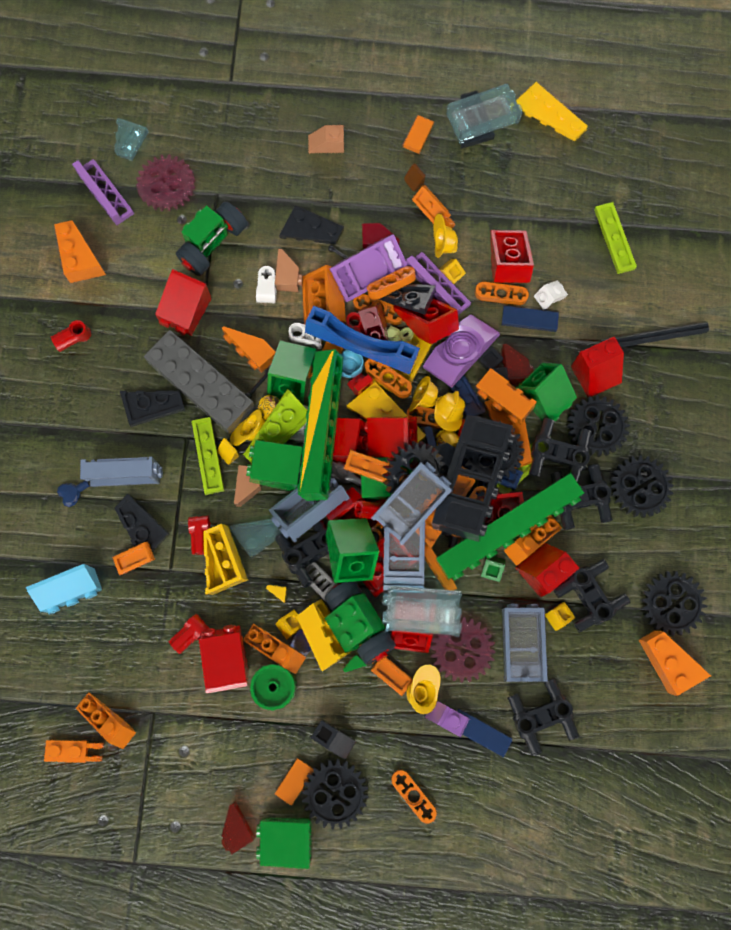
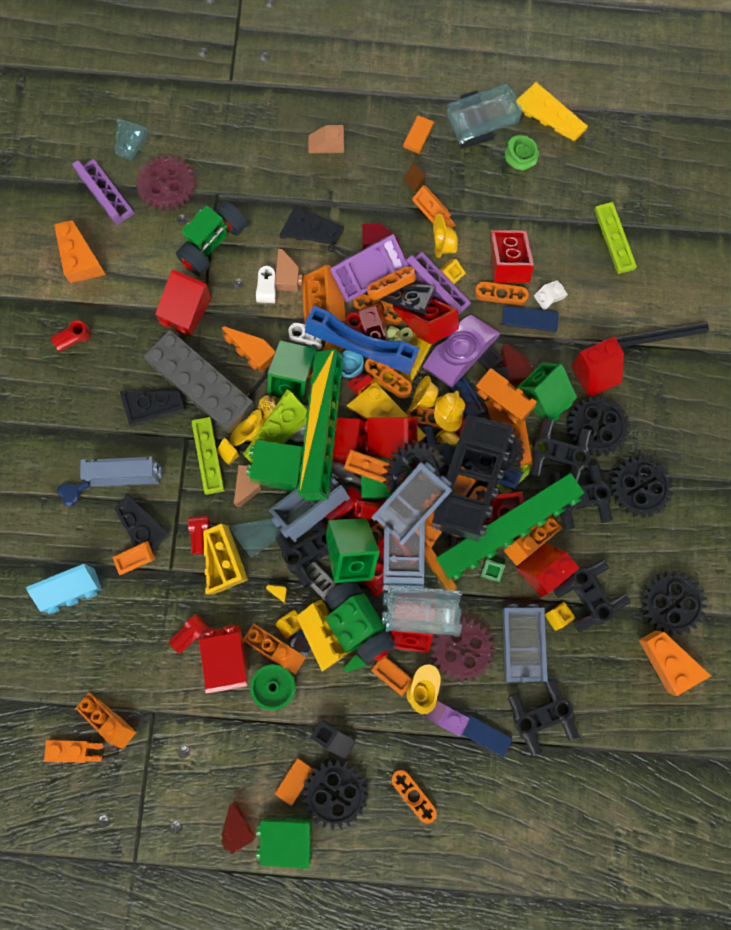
(521, 152): none -> bright green hat

